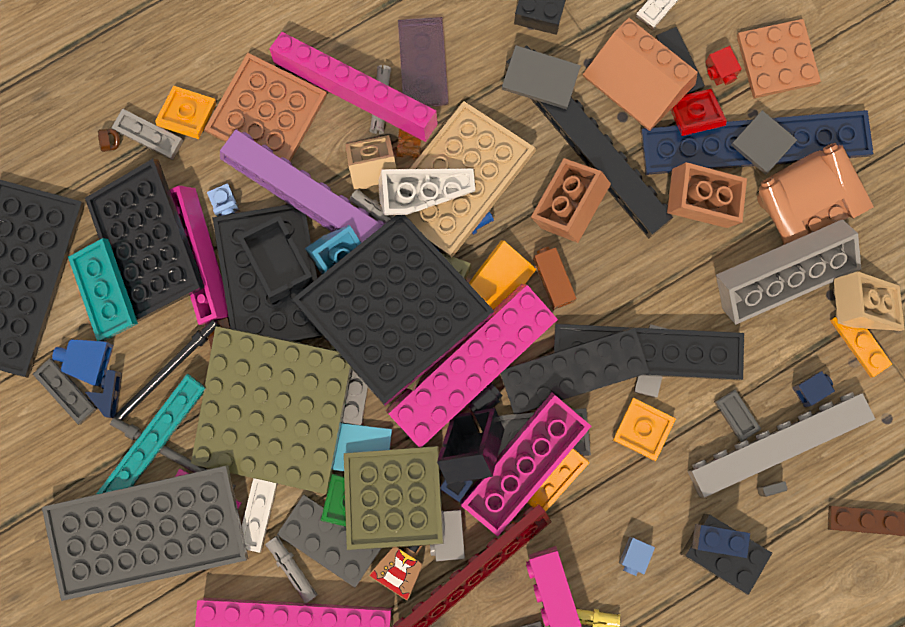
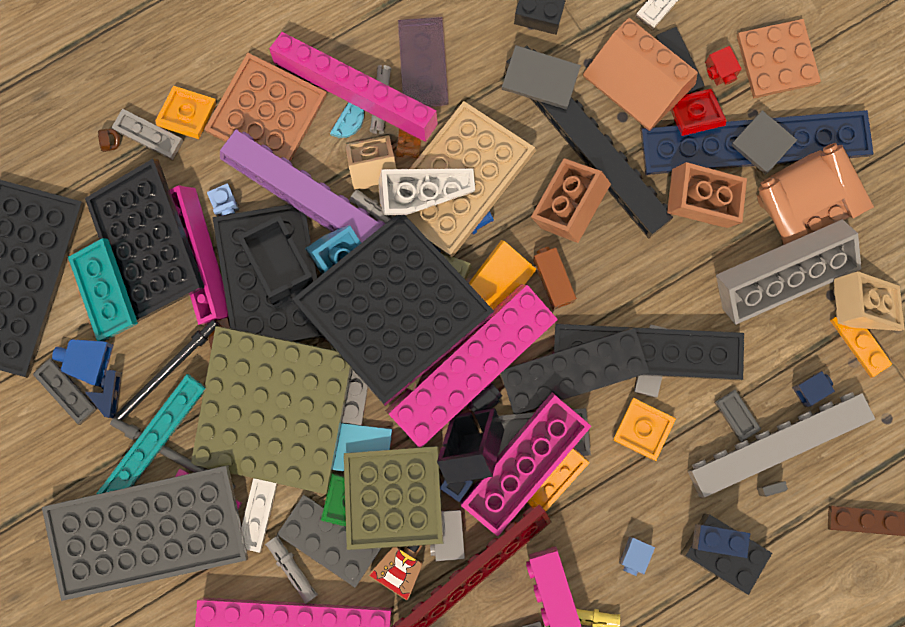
(349, 122): none -> medium azure tile

